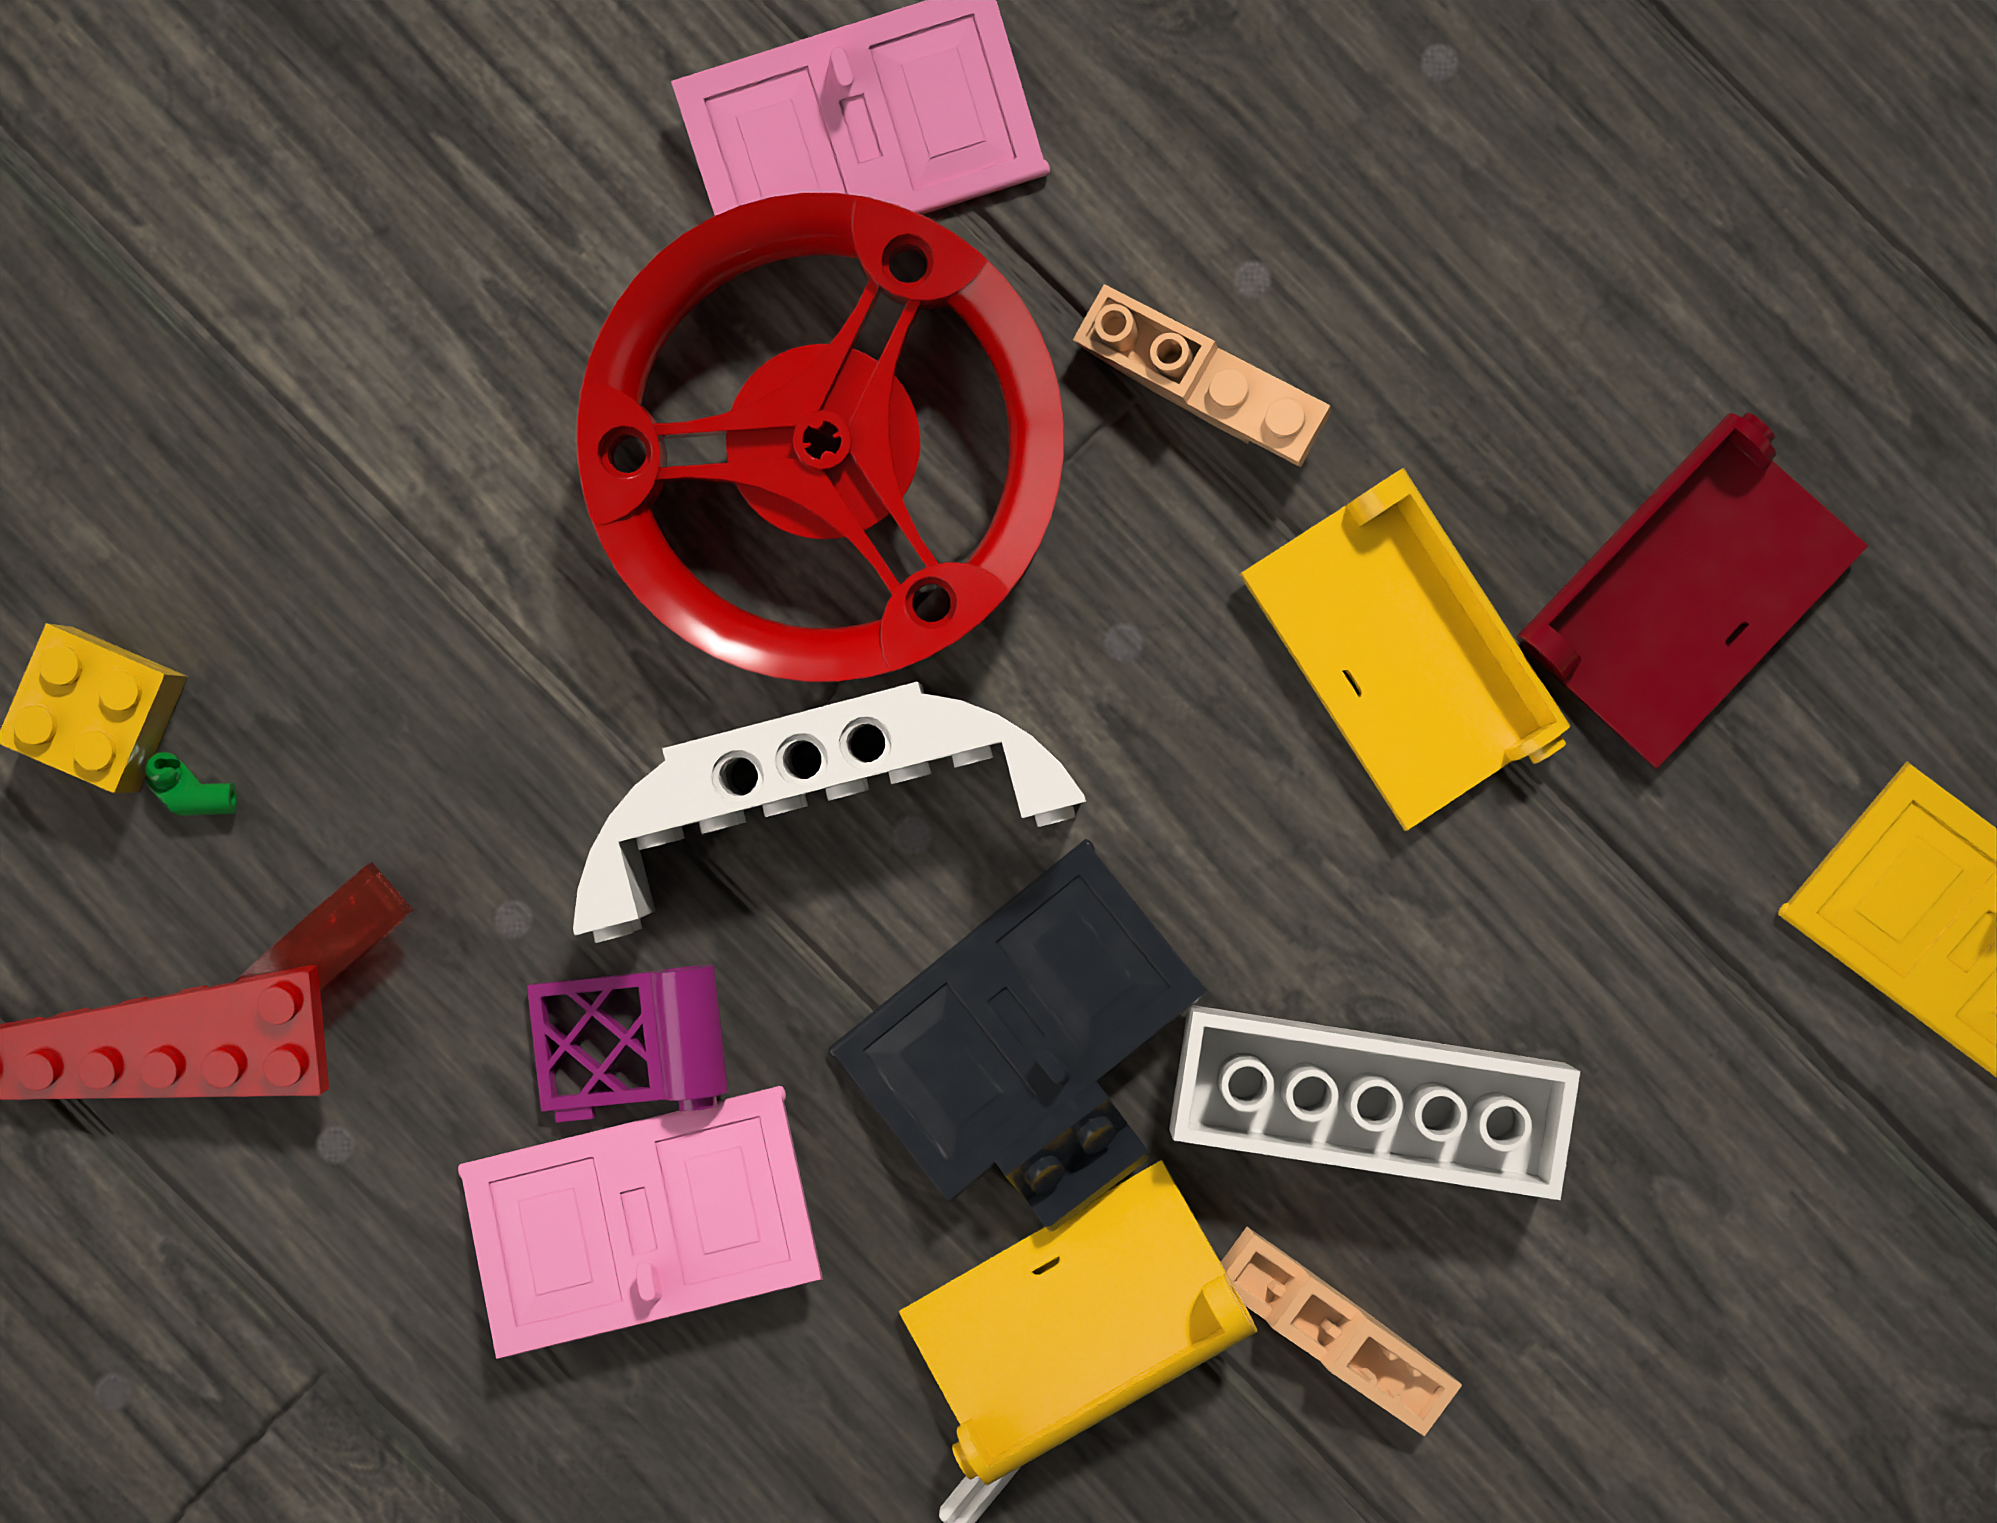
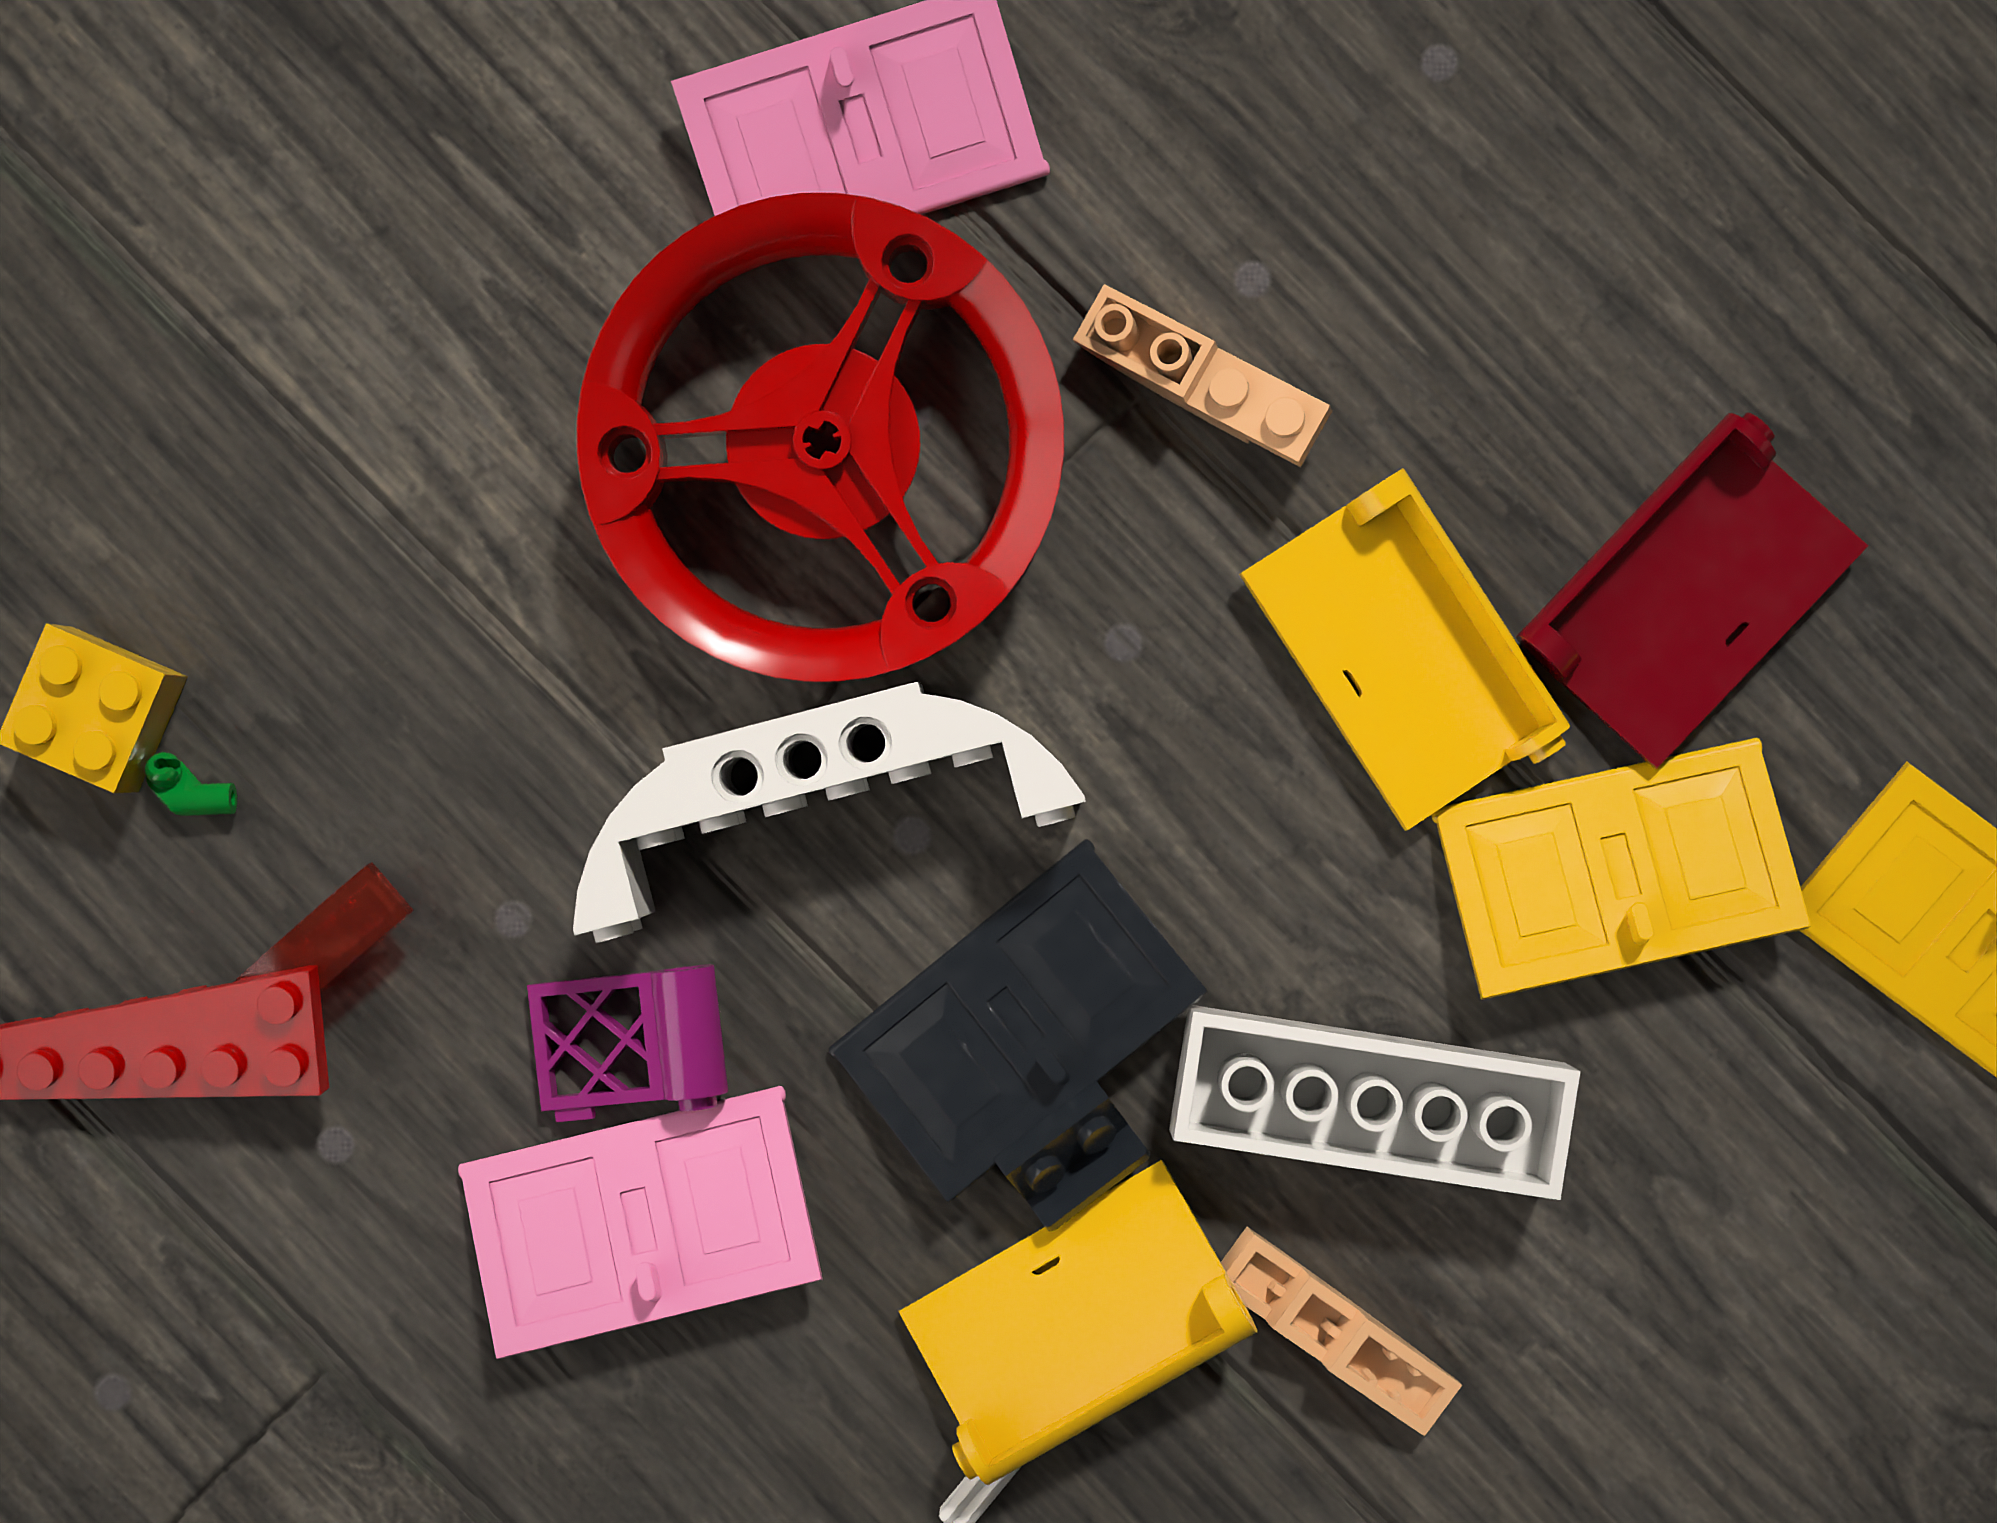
(1620, 868): none -> yellow door

